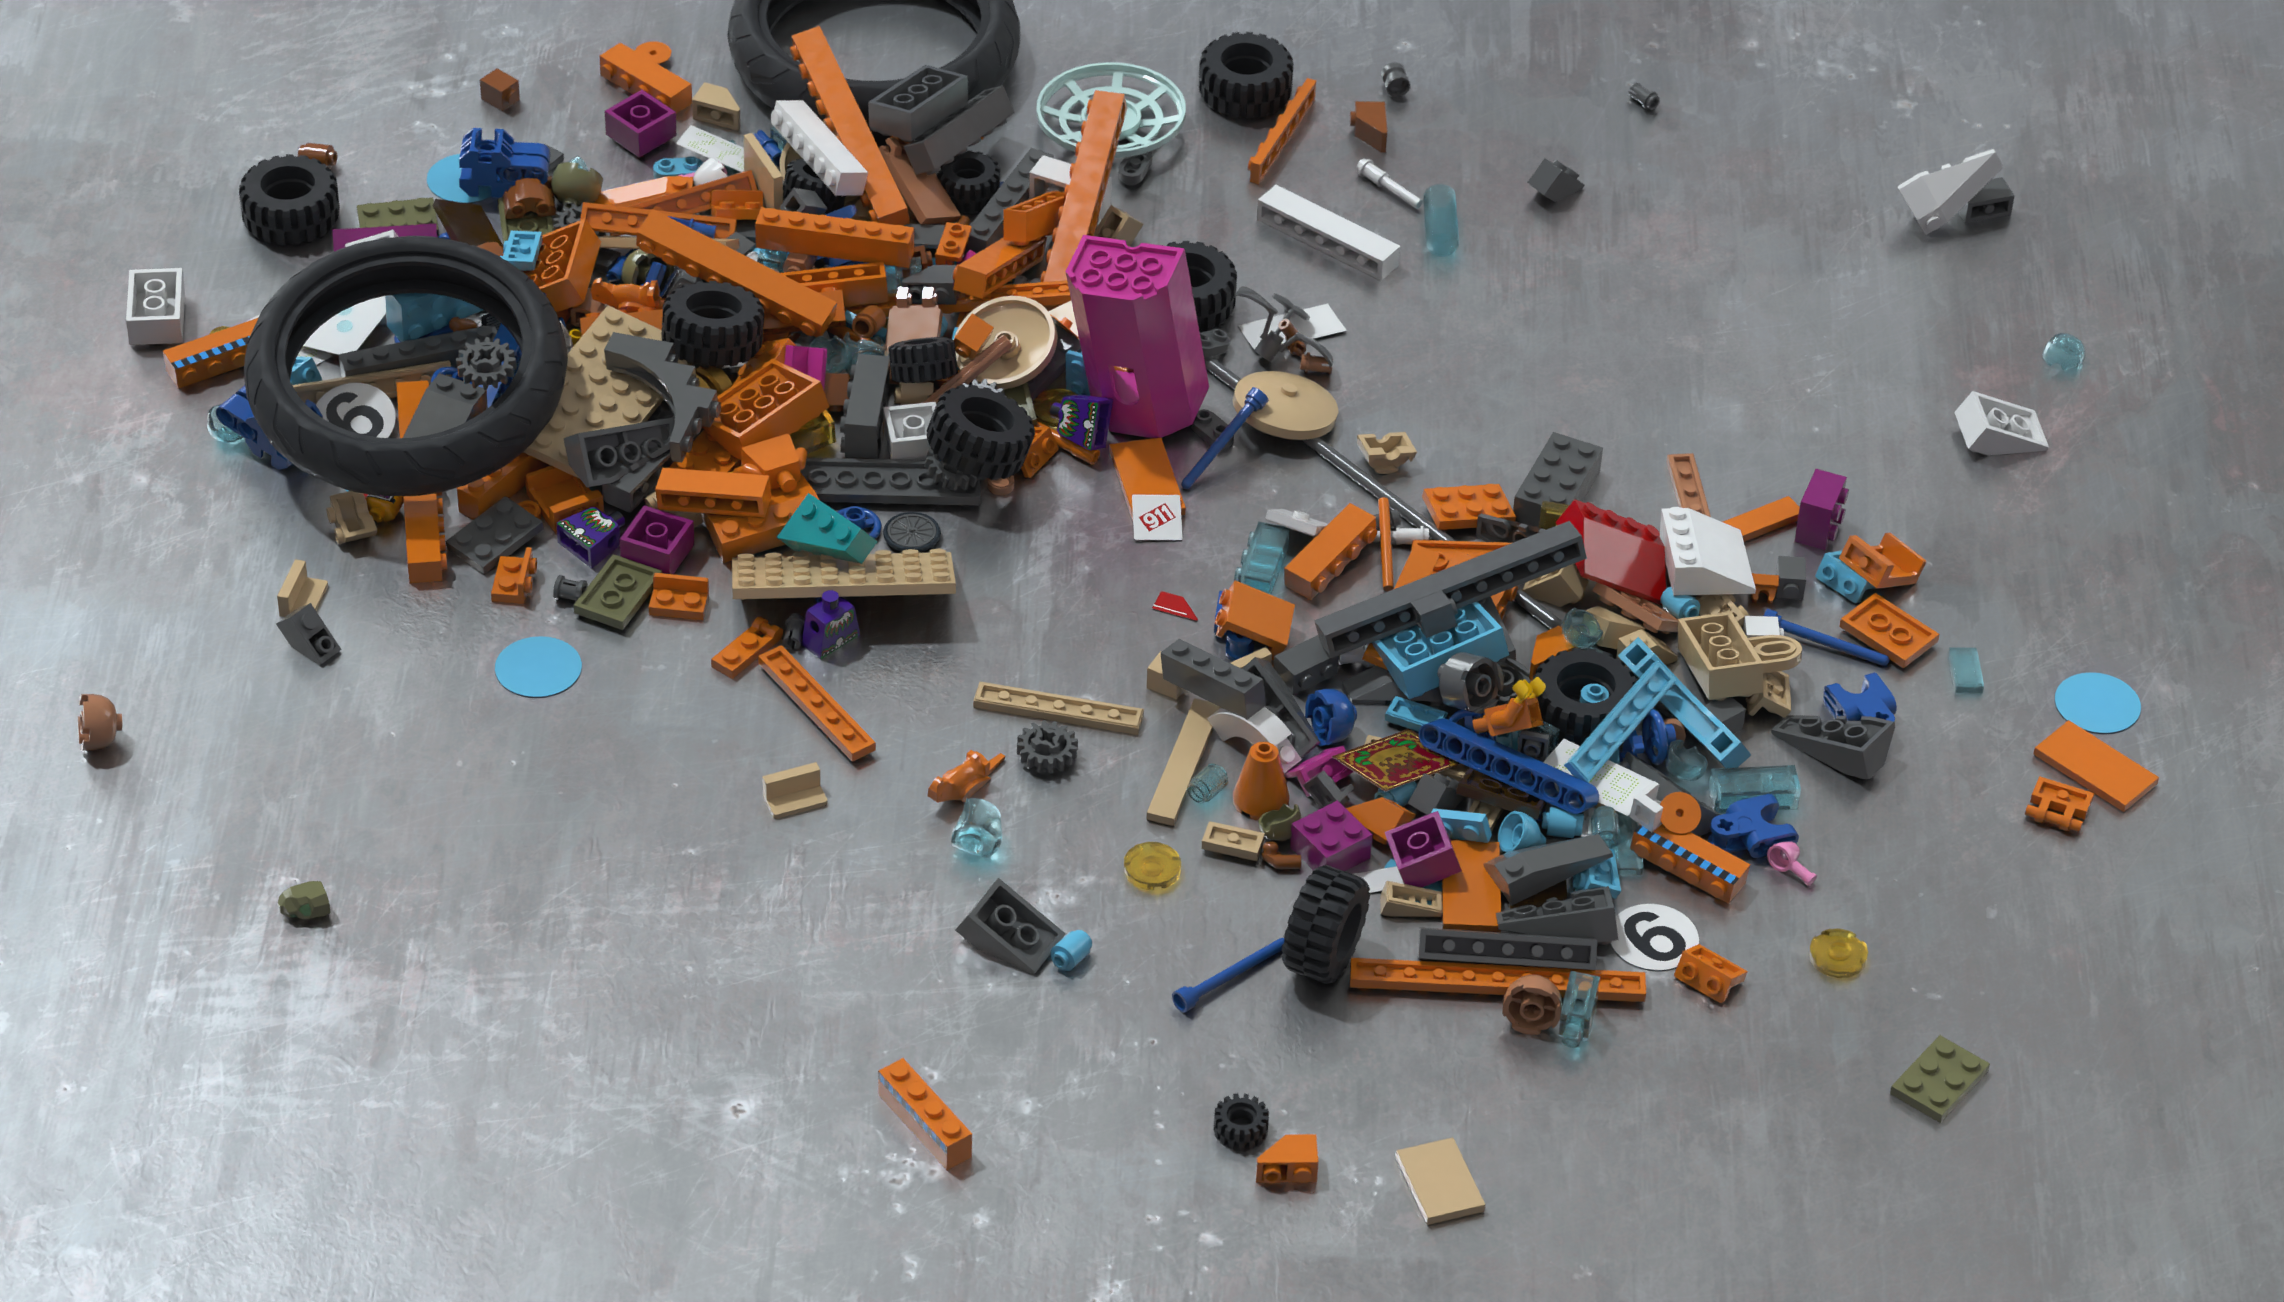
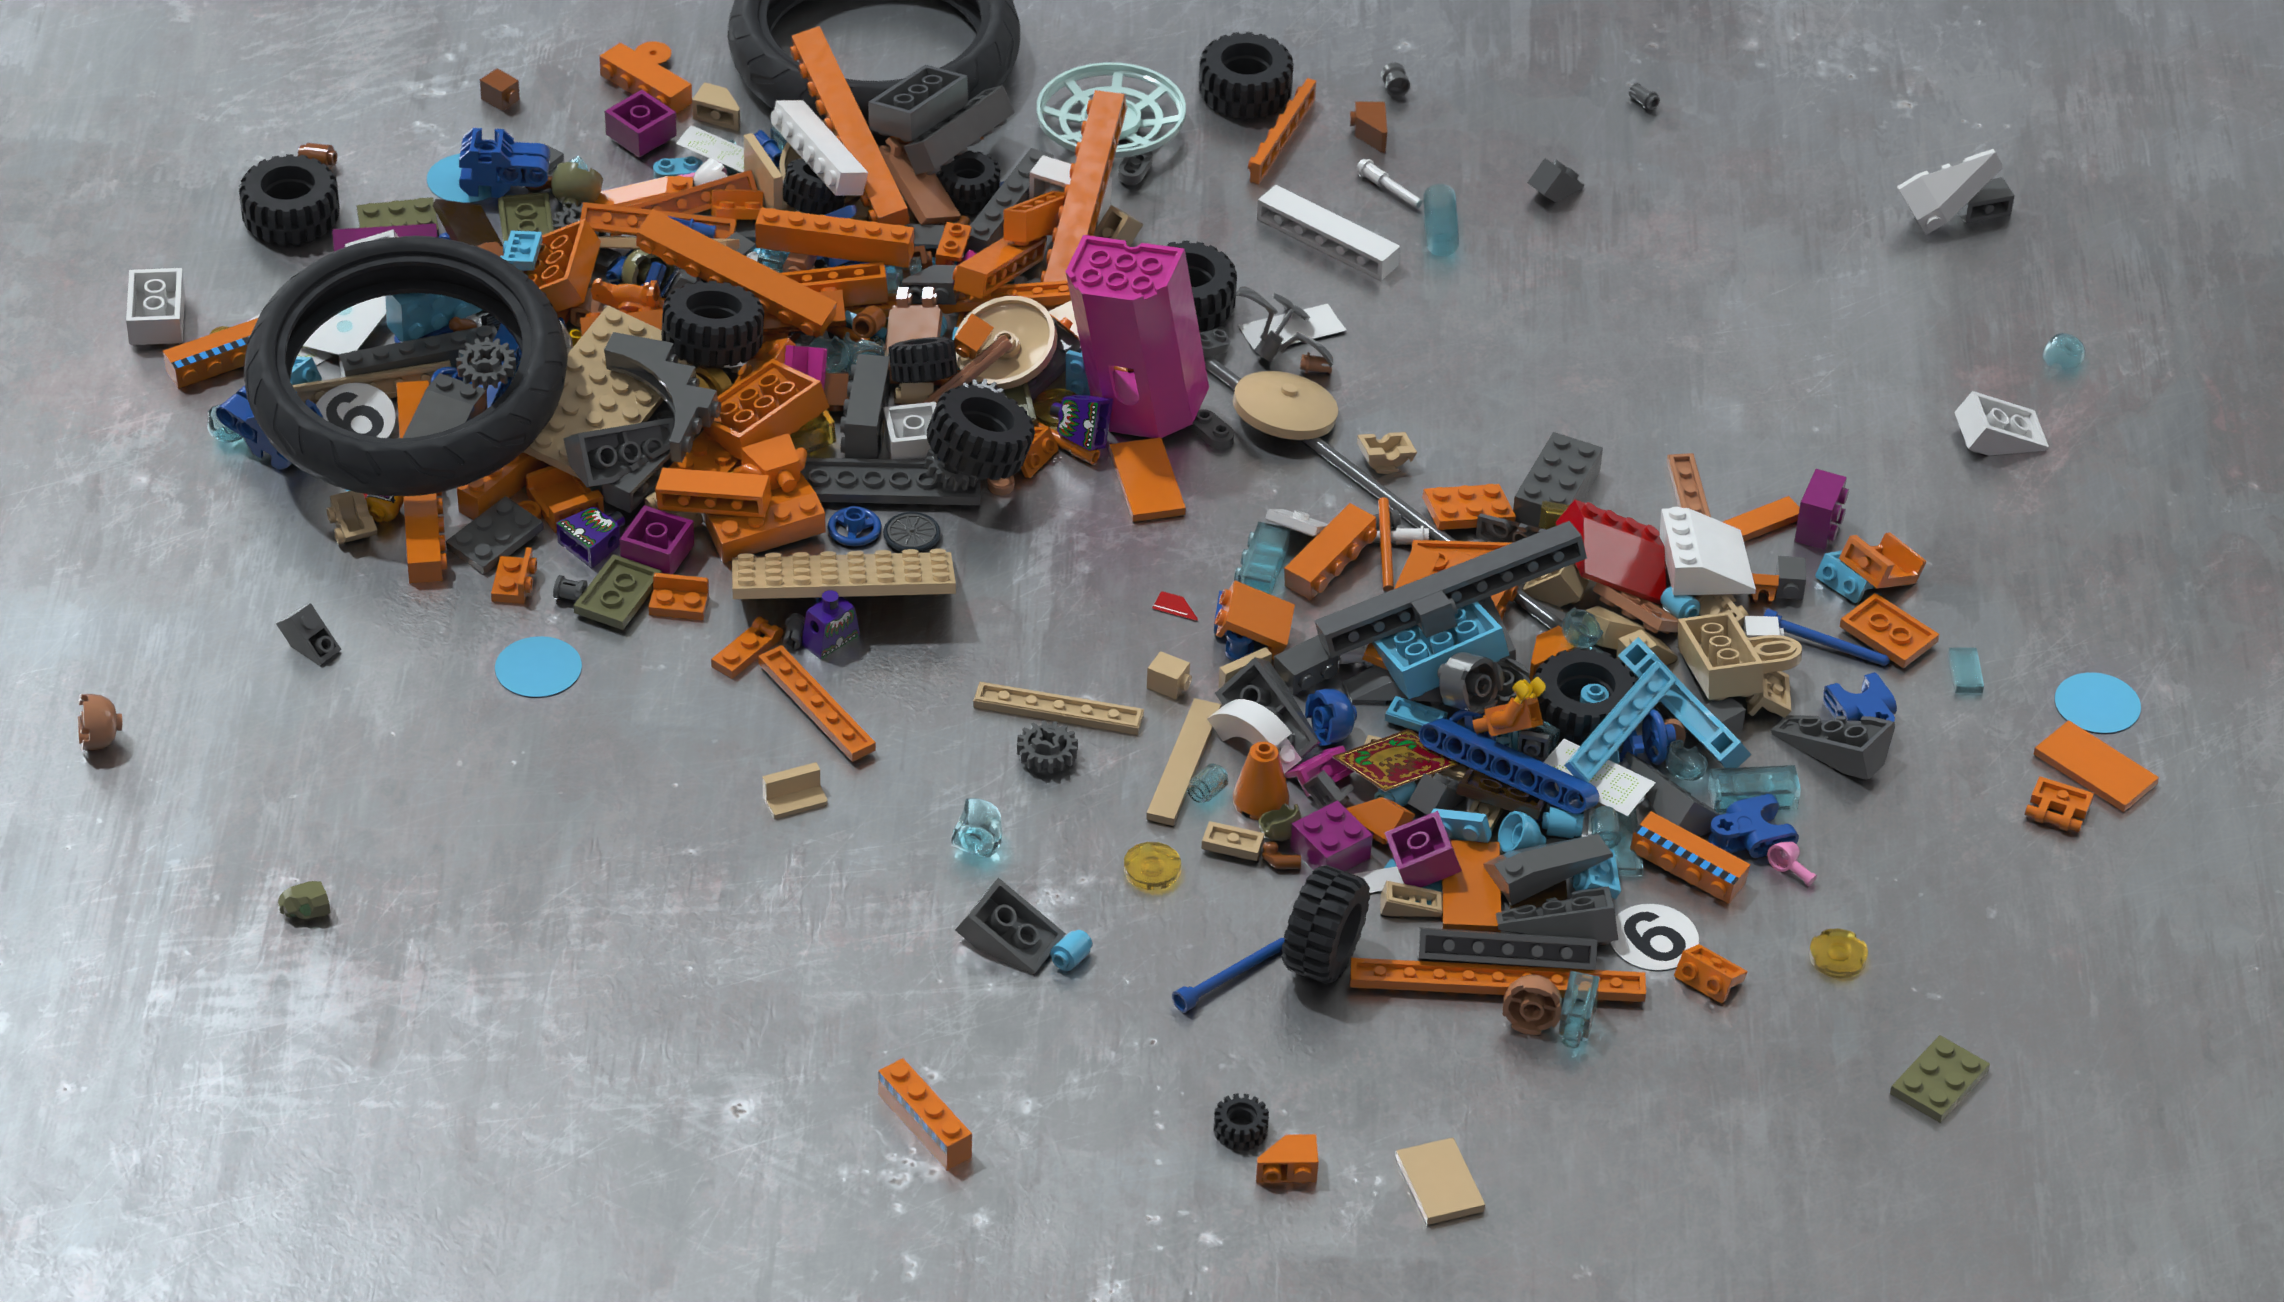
(300, 590): tan panel -> none
(528, 196): dark orange cylinder -> none
(804, 202): dark grey brick -> none
(824, 531): teal wedge -> none
(964, 779): orange animal -> none
(1157, 517): white sticker -> none
(1213, 679): dark grey brick -> none
(1254, 400): blue piece -> none
(1287, 328): dark orange arm -> none
(1646, 808): white panel -> none
(1680, 813): orange piece -> none

